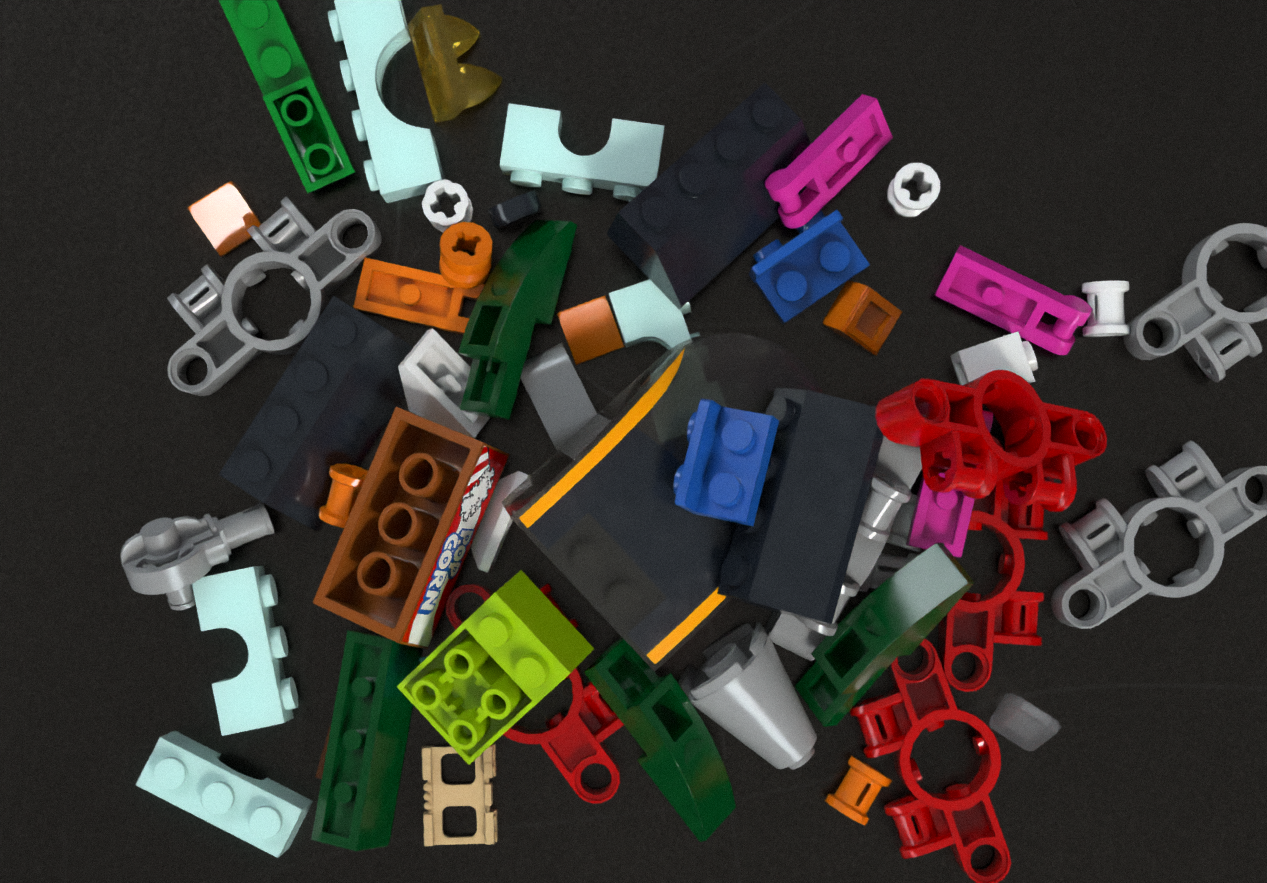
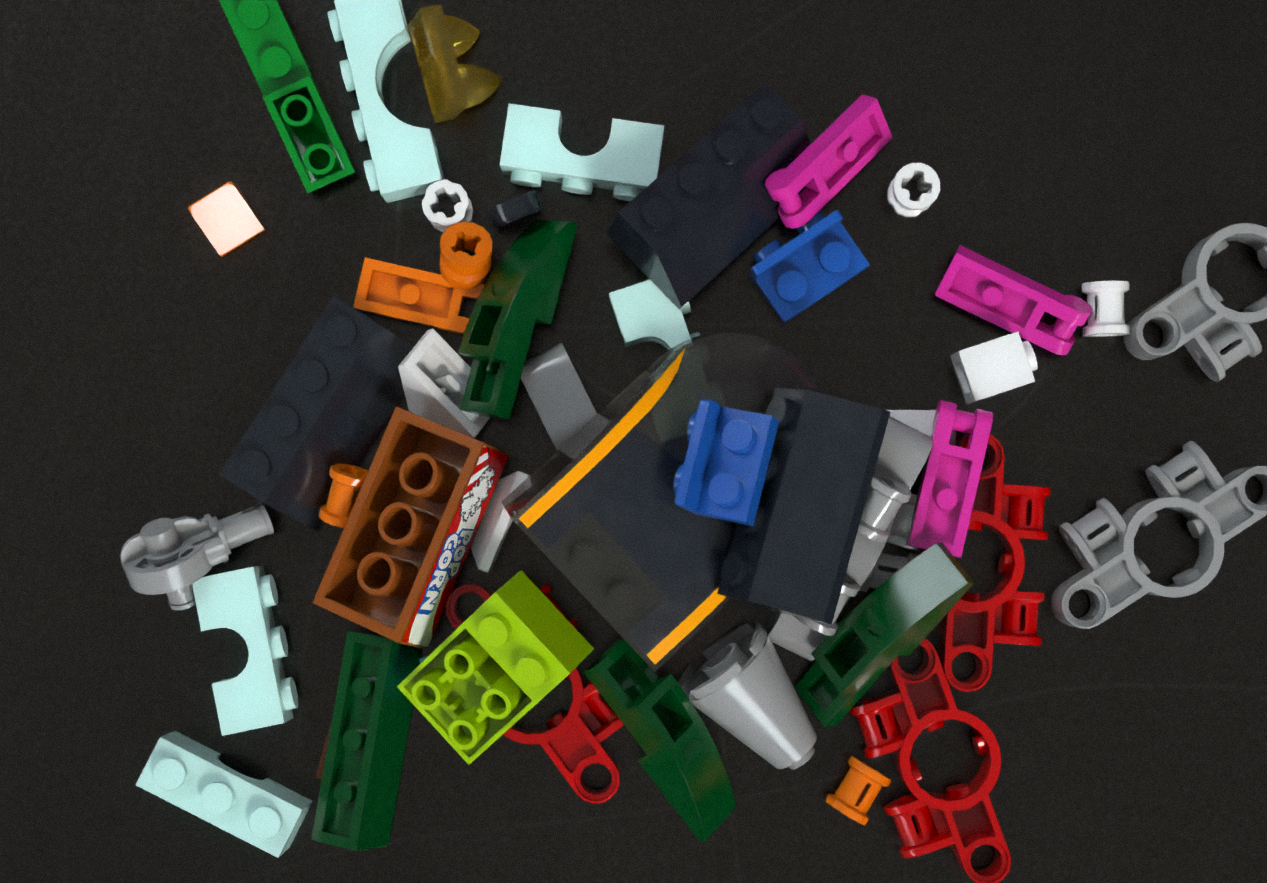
(215, 305): light grey piece -> none
(441, 795): tan piece -> none
(590, 330): orange slope -> none
(862, 316): orange slope -> none
(953, 439): red piece -> none
(1023, 722): clear slope -> none

